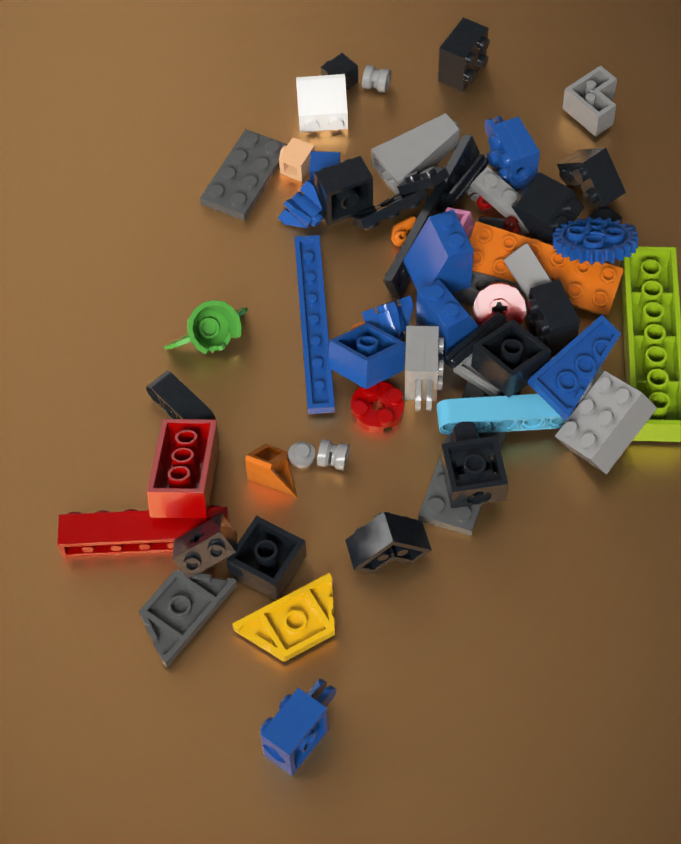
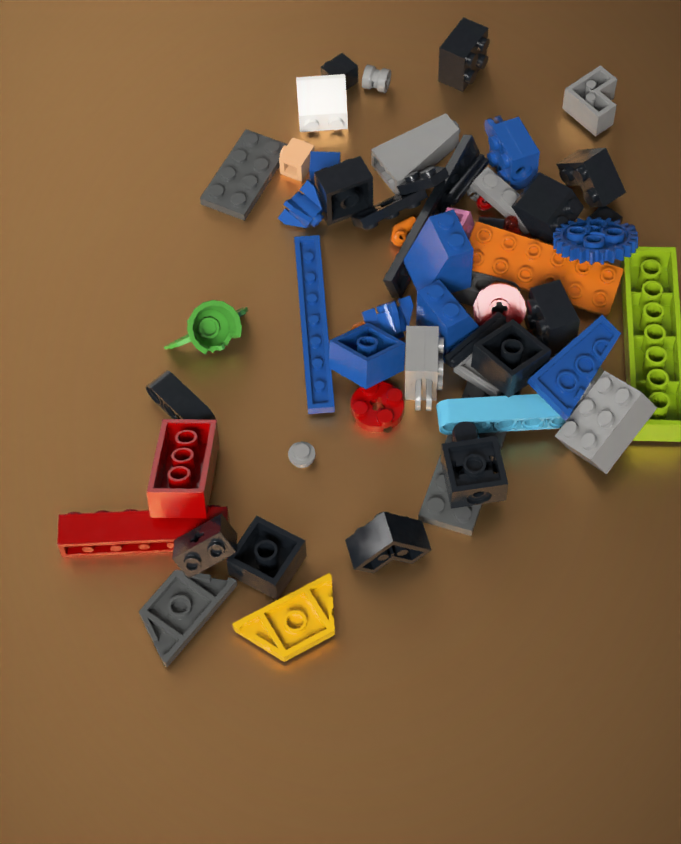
(271, 468): orange slope -> none
(297, 726): blue brick -> none
(333, 454): light grey wheel -> none
(526, 269): light grey slope -> none

